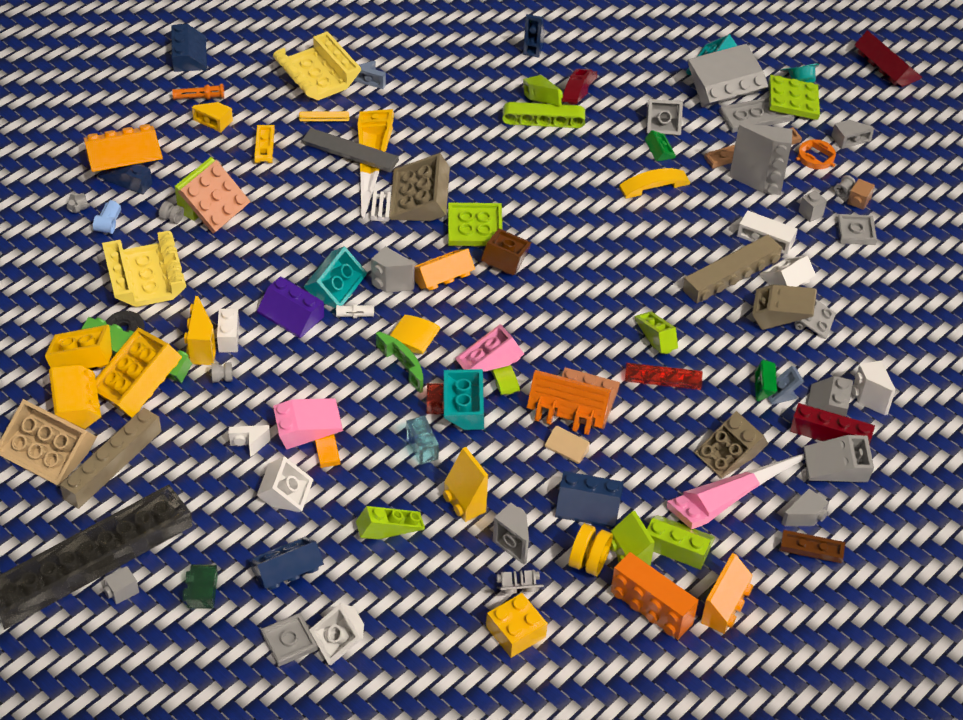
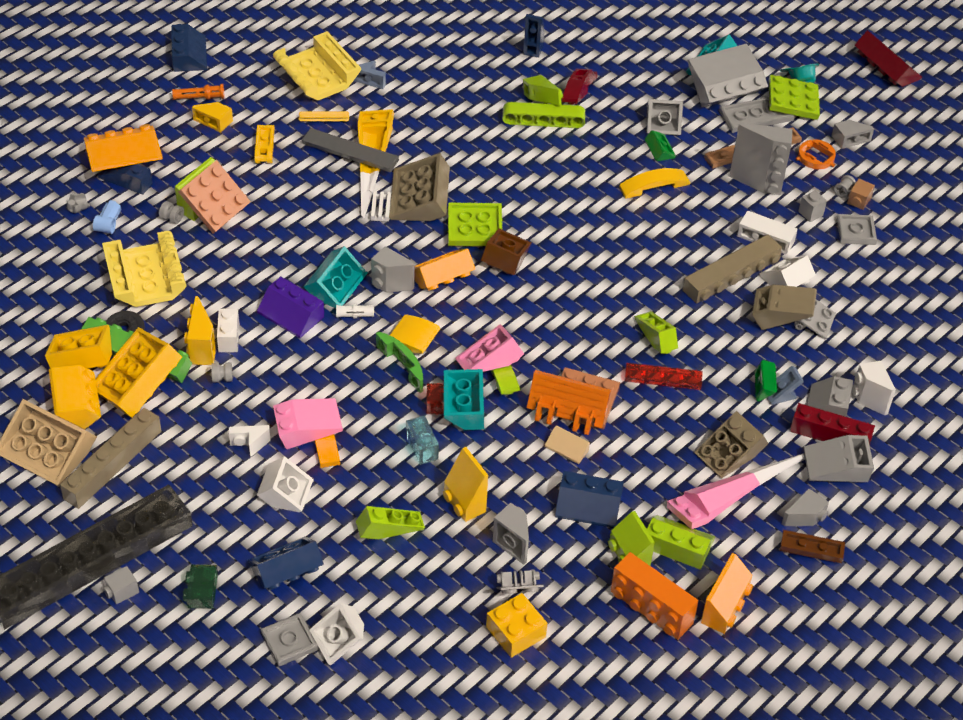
(590, 549): yellow wheel -> none

